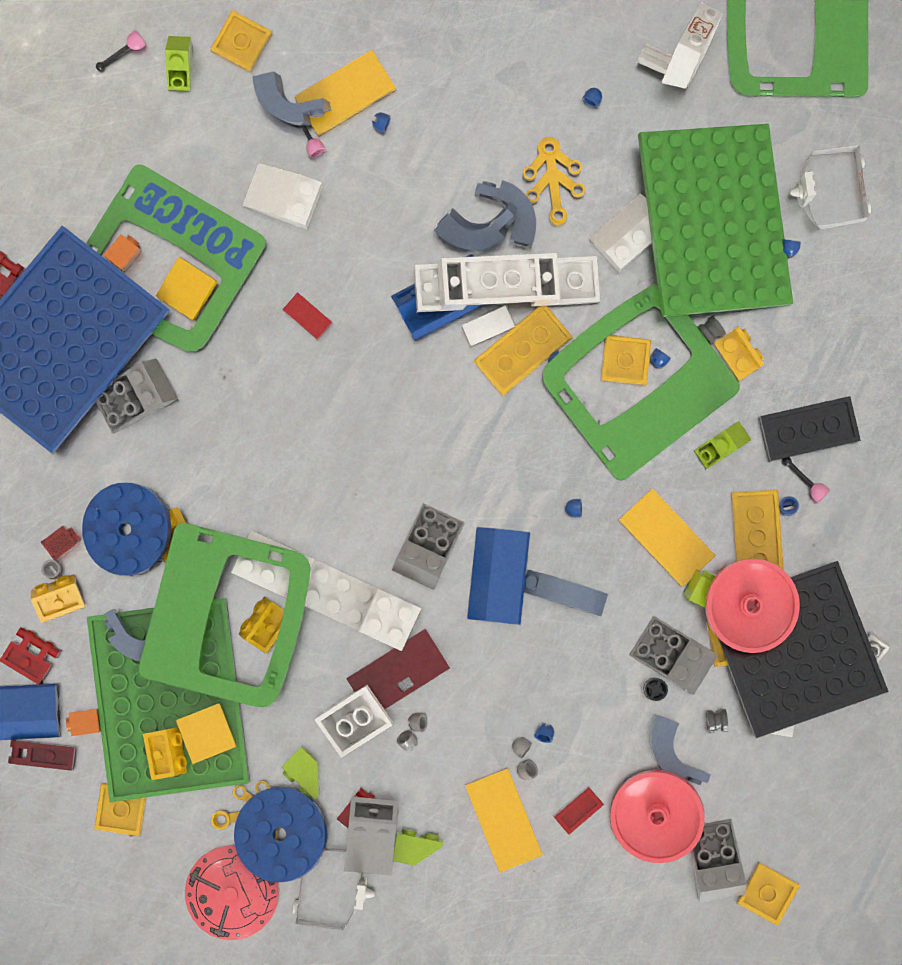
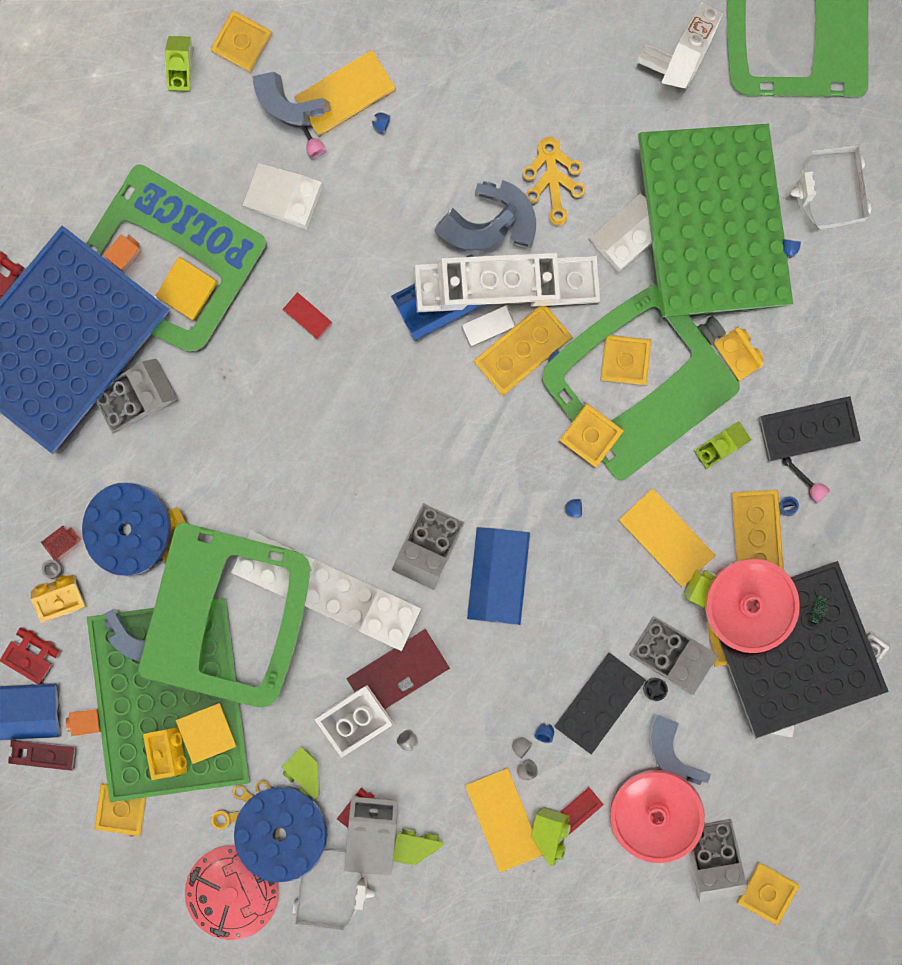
(134, 42): hinge -> none
(263, 625): yellow bracket -> none
(418, 722): light grey hinge -> none
(549, 834): none -> lime slope
(565, 592): sand blue arch -> none
(591, 435): none -> yellow tile
(593, 97): blue hinge -> none
(599, 703): none -> black plate
(659, 358): blue hinge -> none
(717, 721): dark grey wheel -> none
(819, 609): none -> clear green plate

